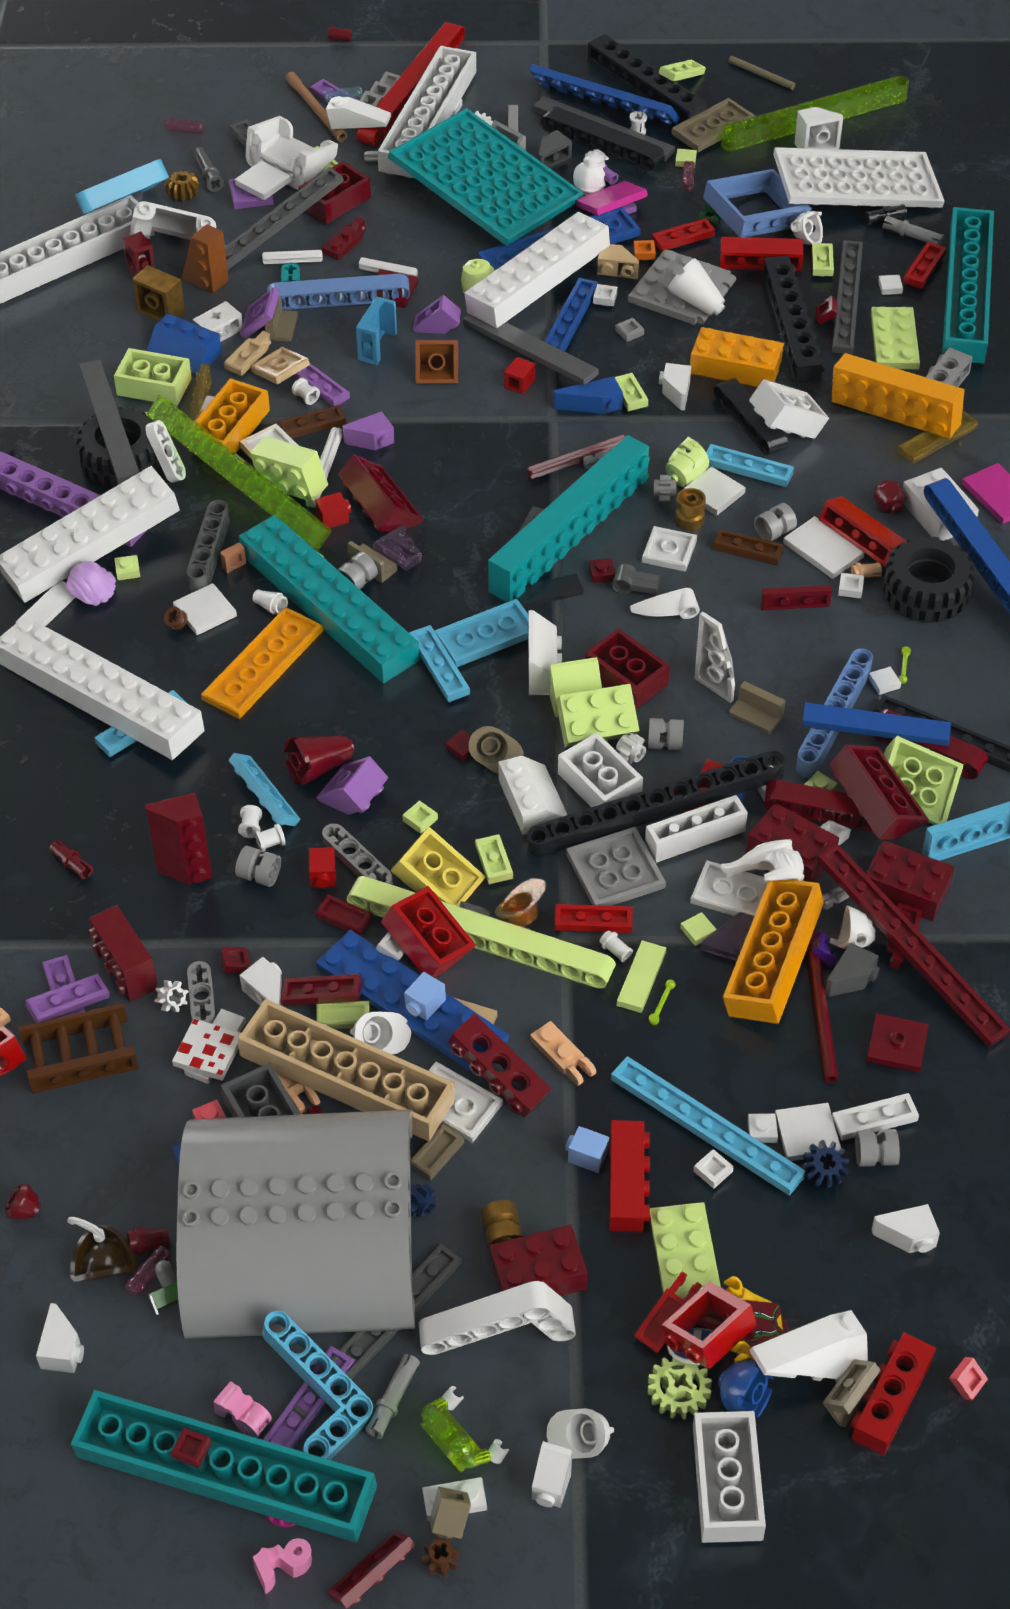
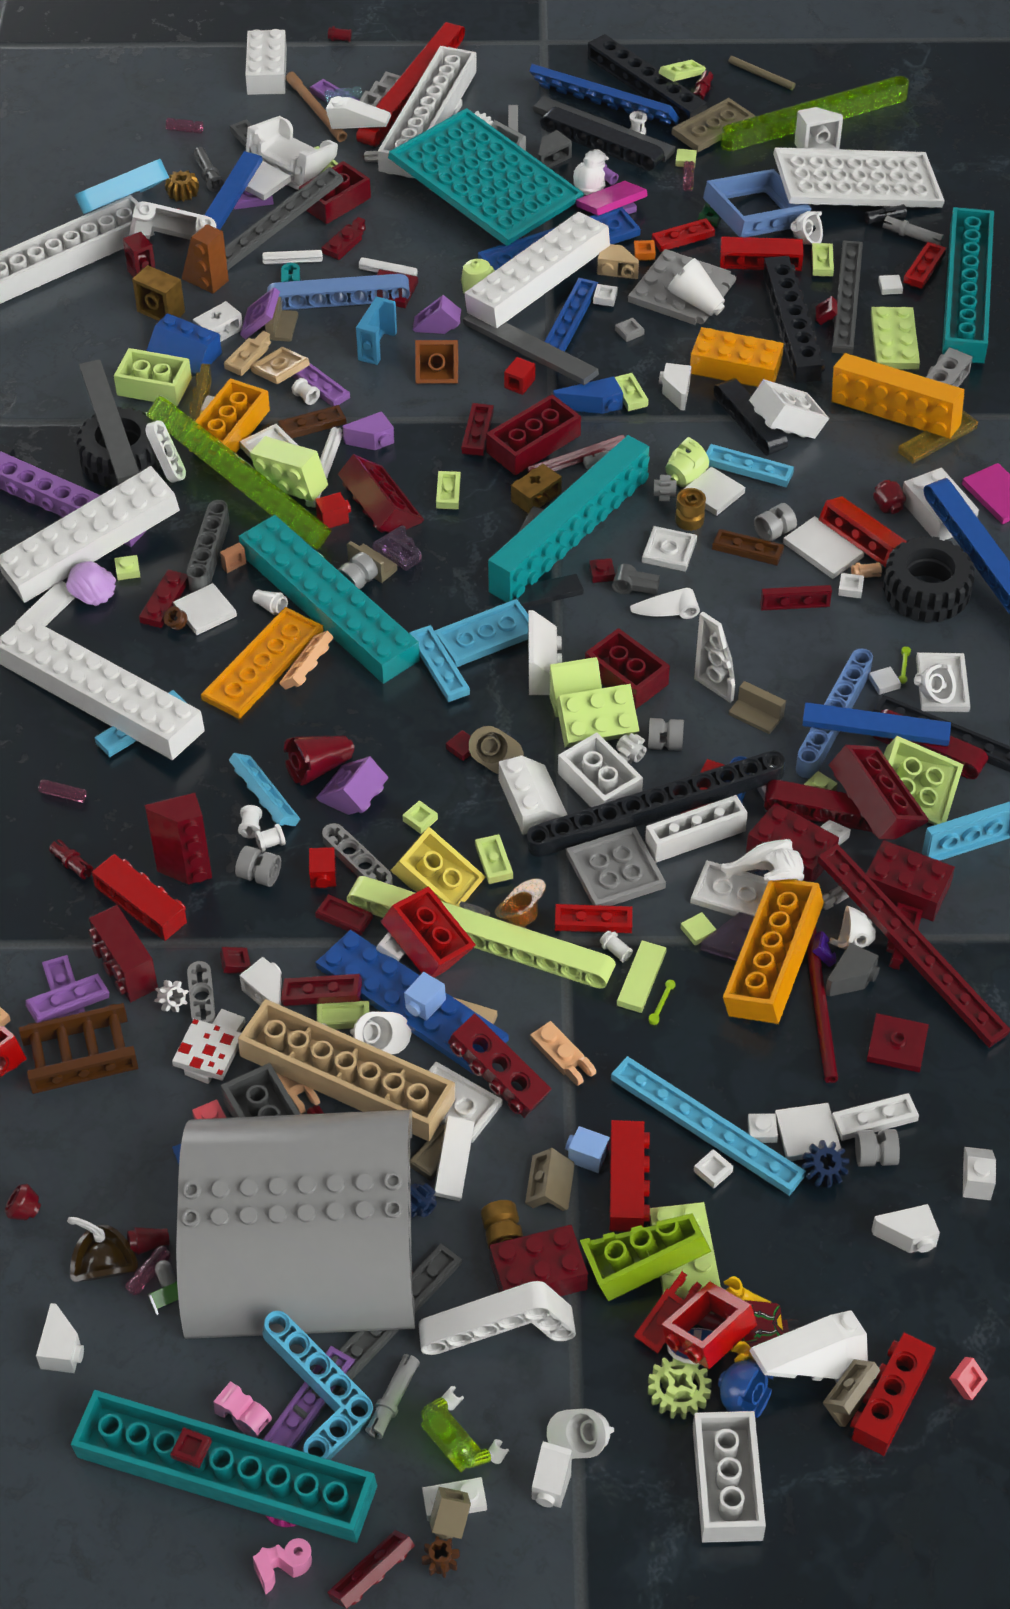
(62, 790): none -> clear pink axle
(140, 897): none -> red brick
(162, 599): none -> dark red plate
(233, 188): none -> blue tile
(266, 62): none -> white brick
(306, 660): none -> light nougat plate
(448, 490): none -> yellowish green plate
(453, 1158): none -> white tile
(477, 427): none -> dark red plate
(533, 434): none -> dark red brick
(536, 488): none -> pearl gold brick
(550, 1180): none -> dark tan panel
(644, 1254): none -> lime wedge
(703, 85): none -> dark red pin
(933, 683): none -> white helmet
(961, 699): none -> white tile
(979, 1173): none -> white slope

